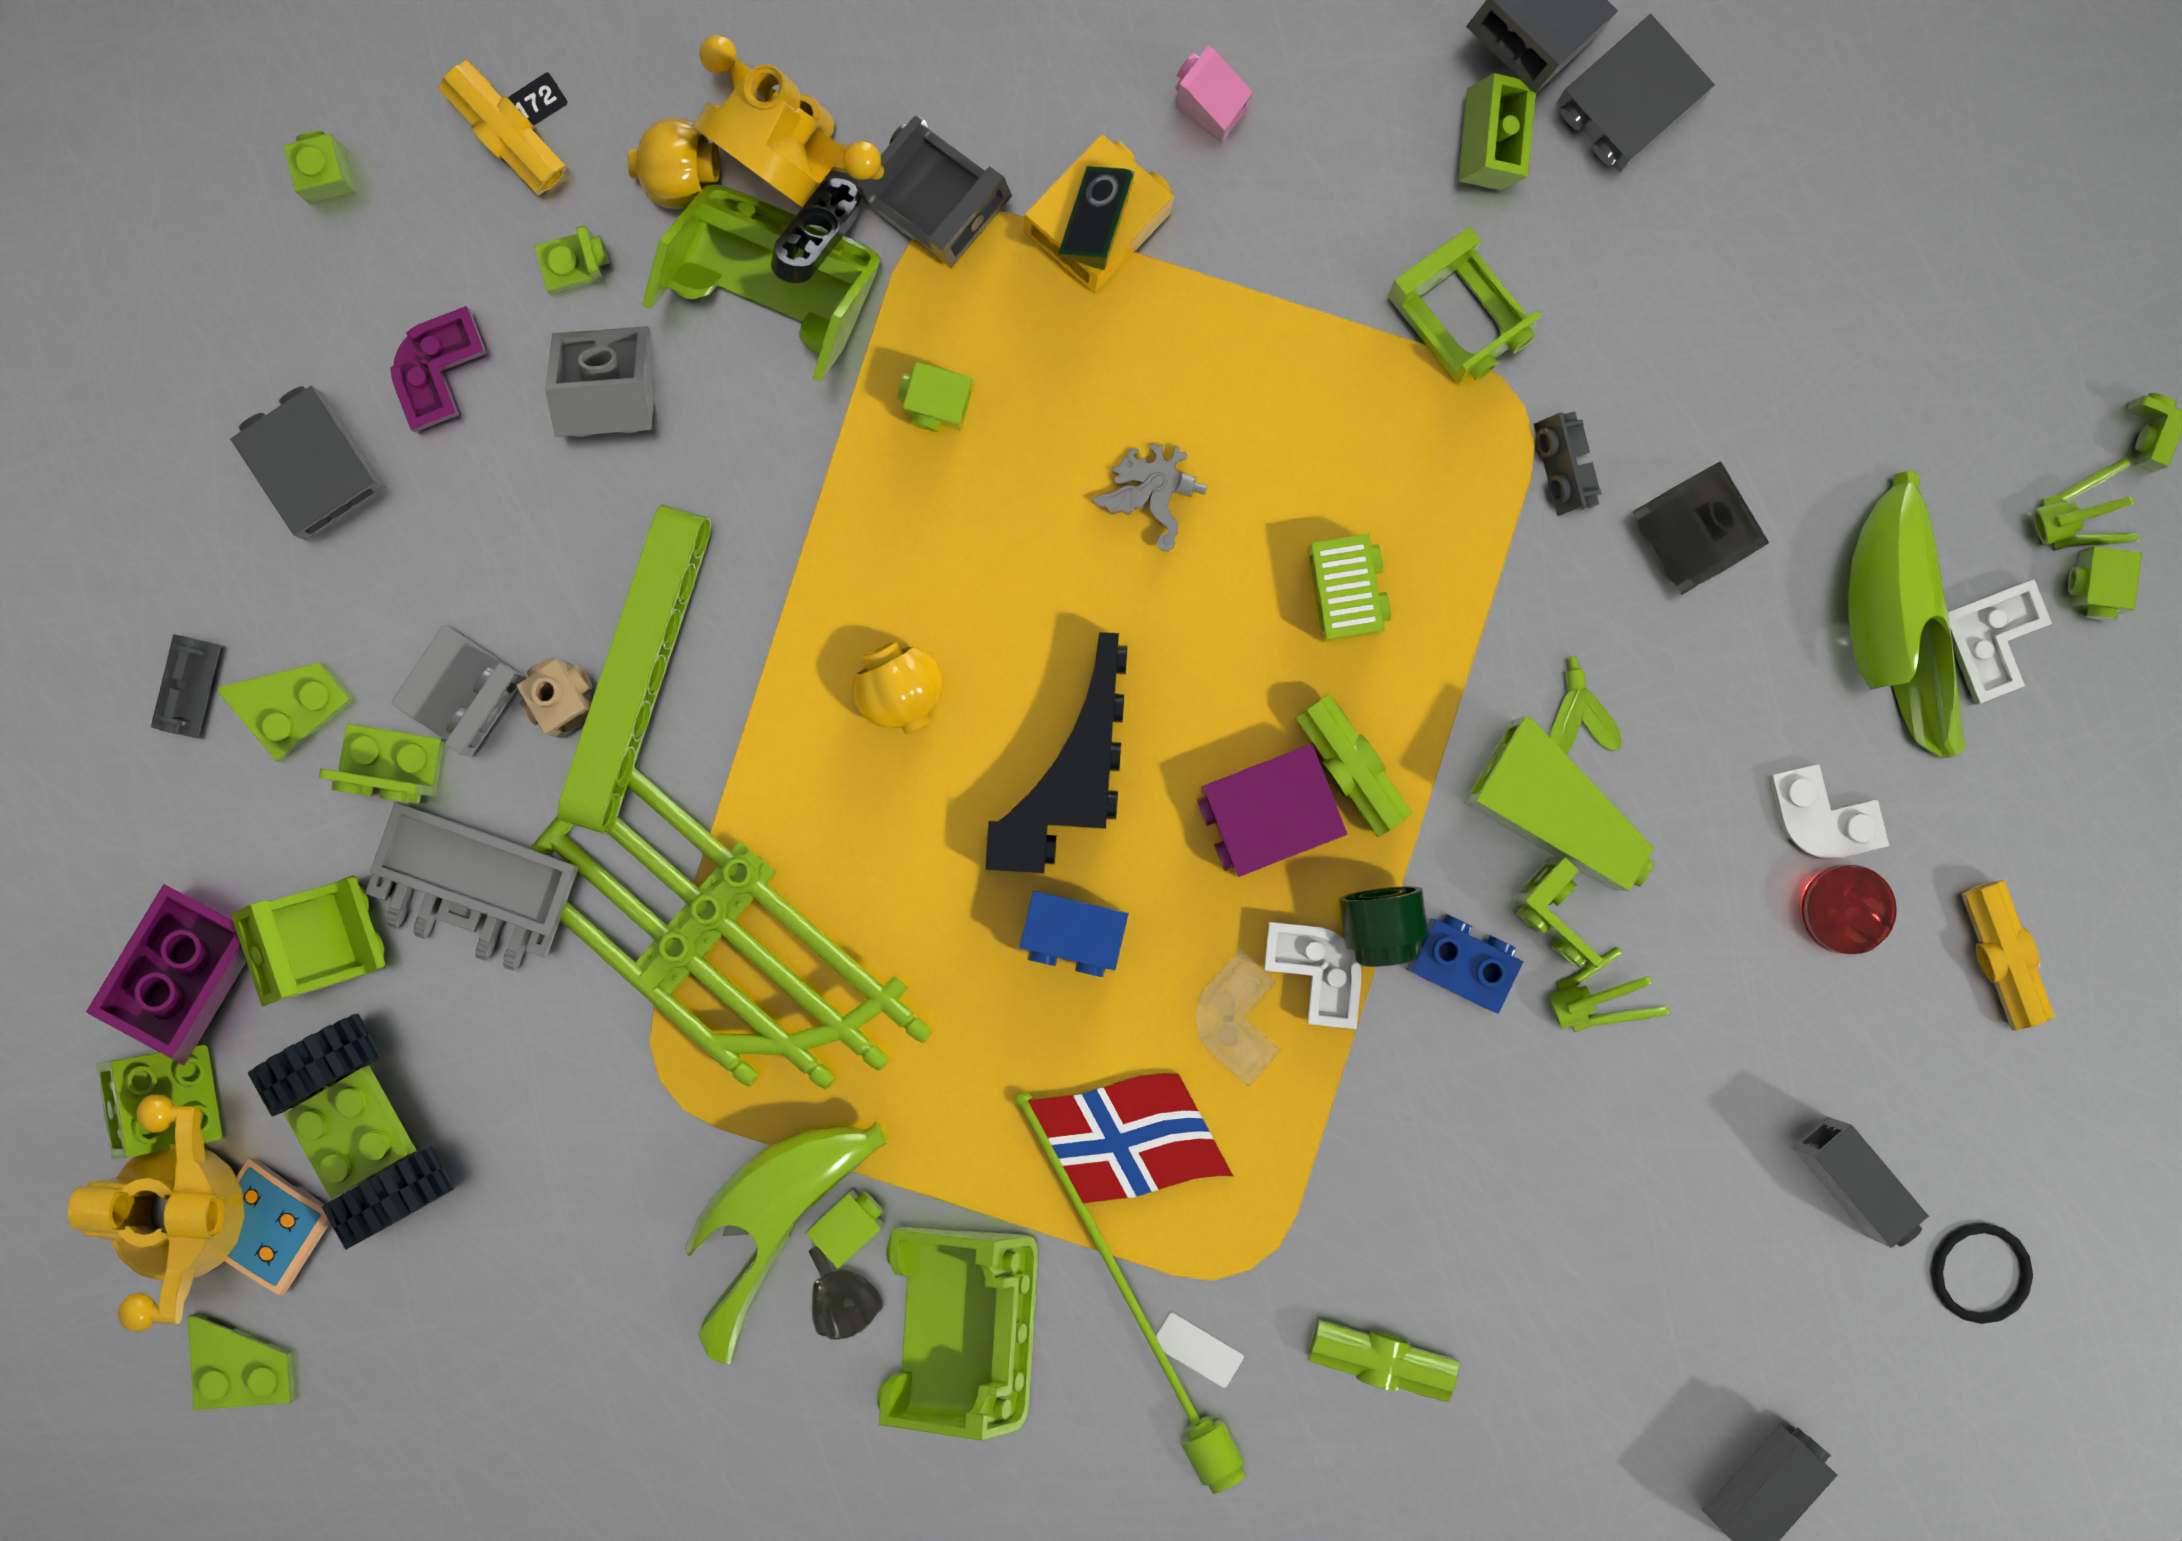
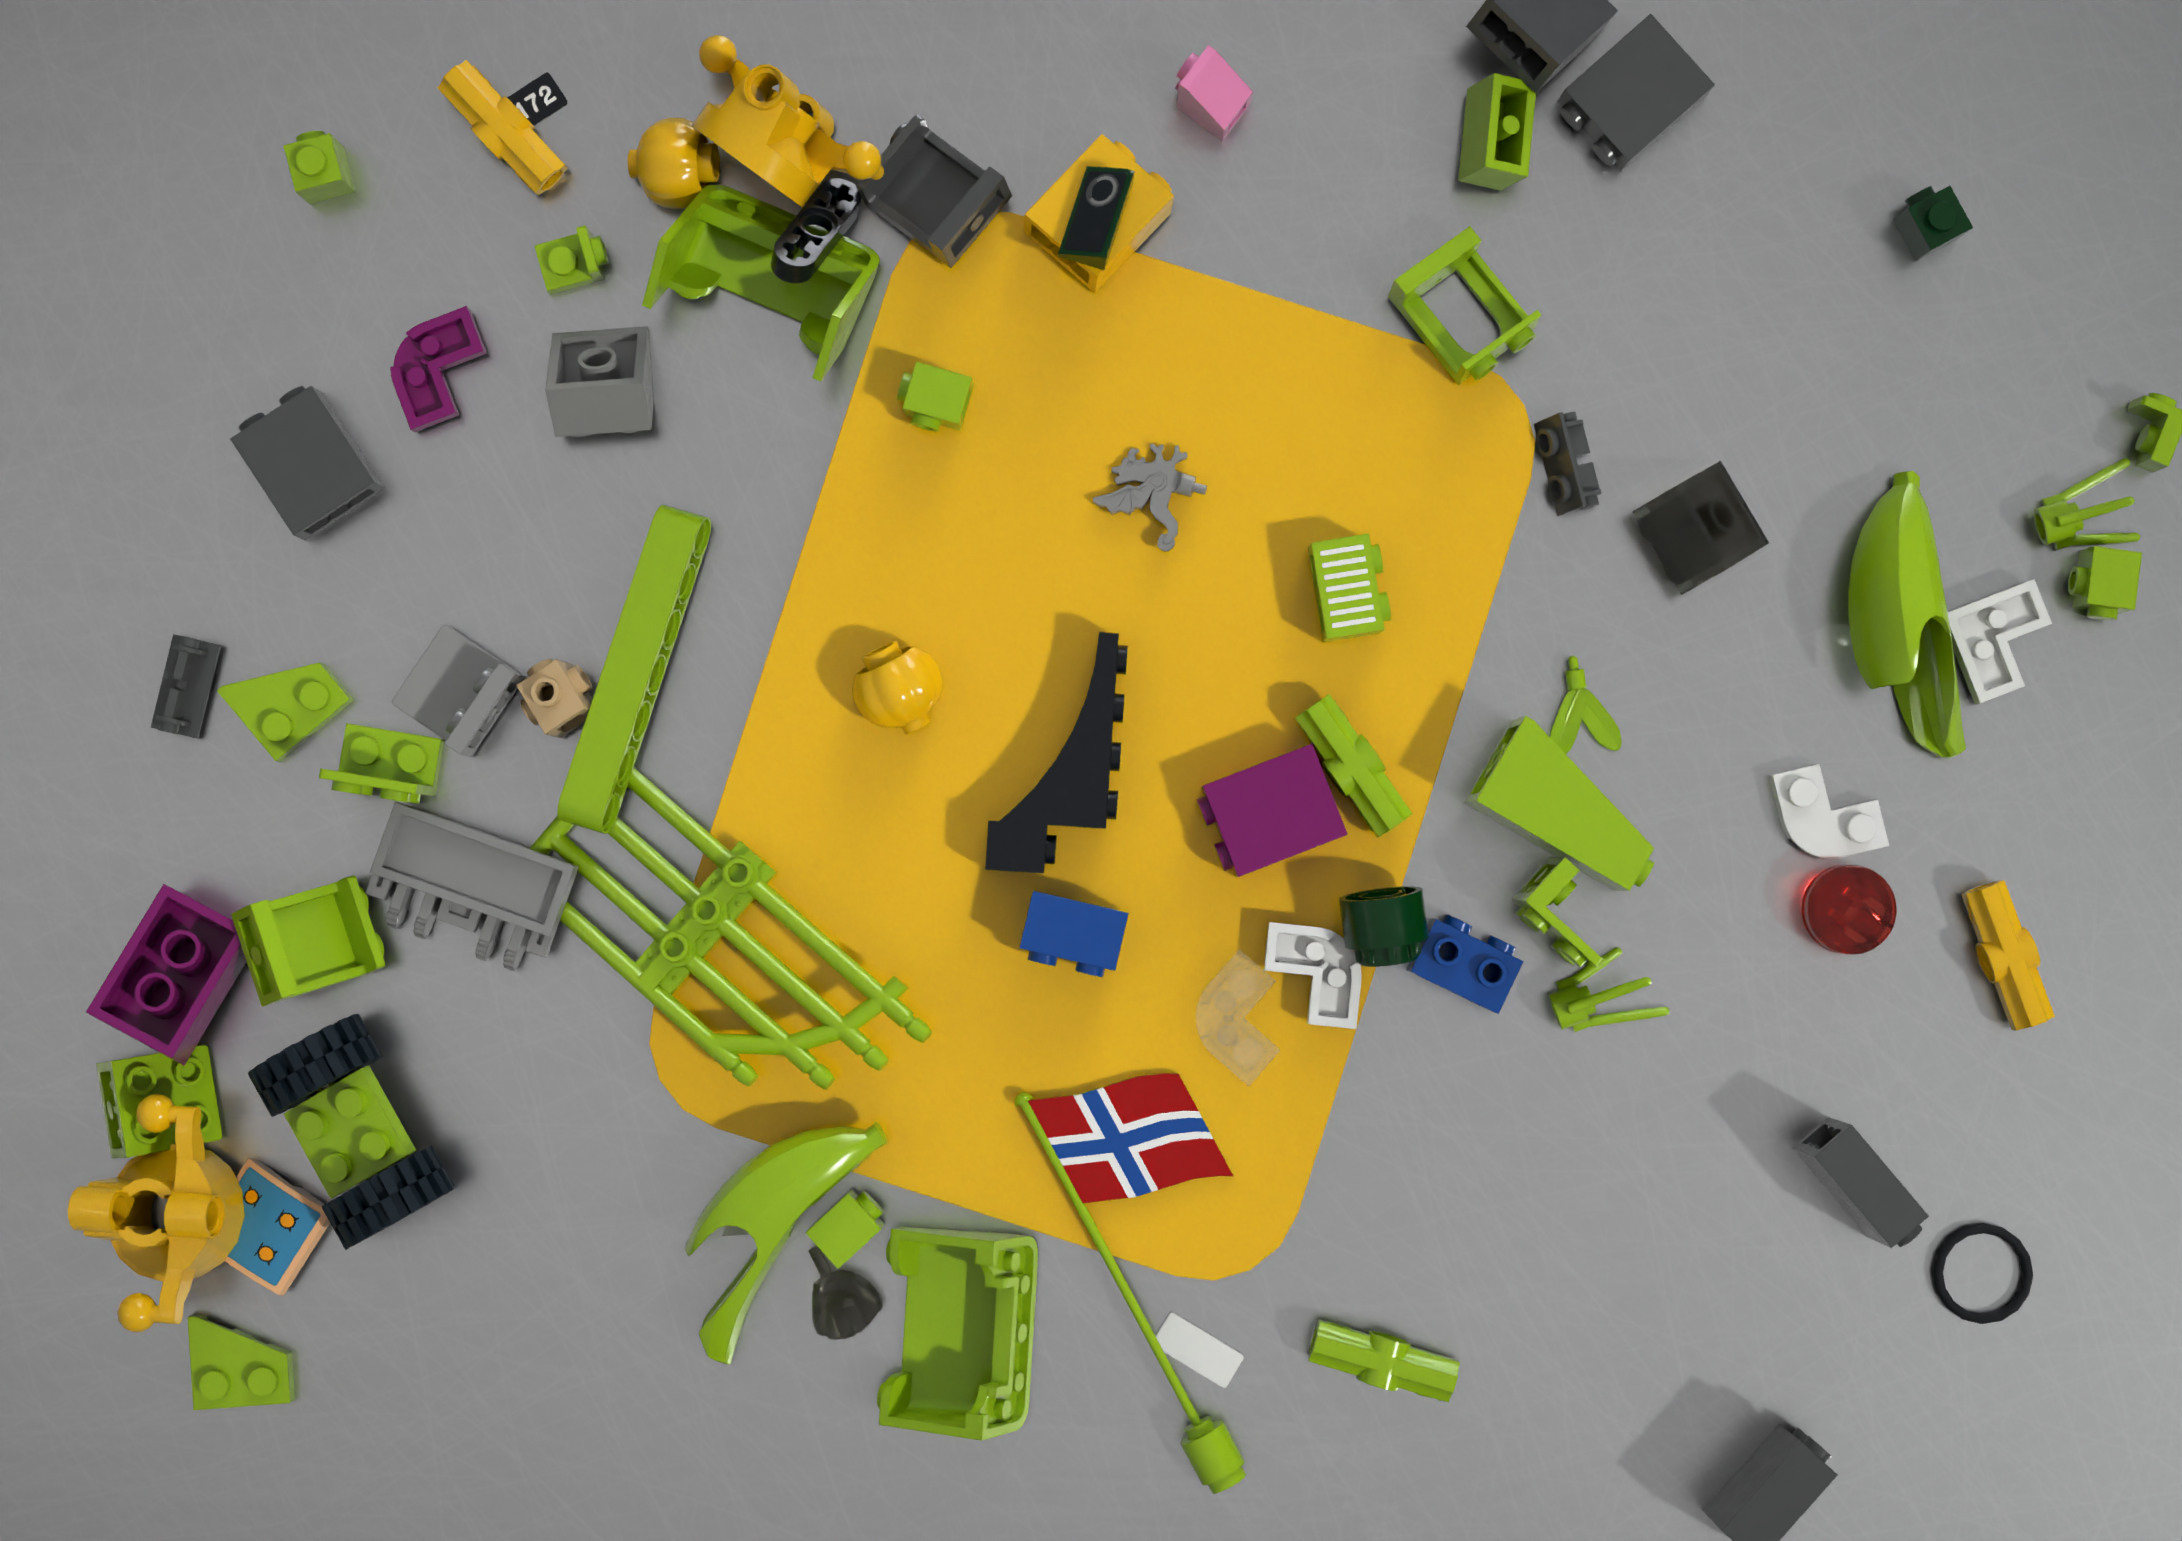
(1931, 221): none -> dark green brick

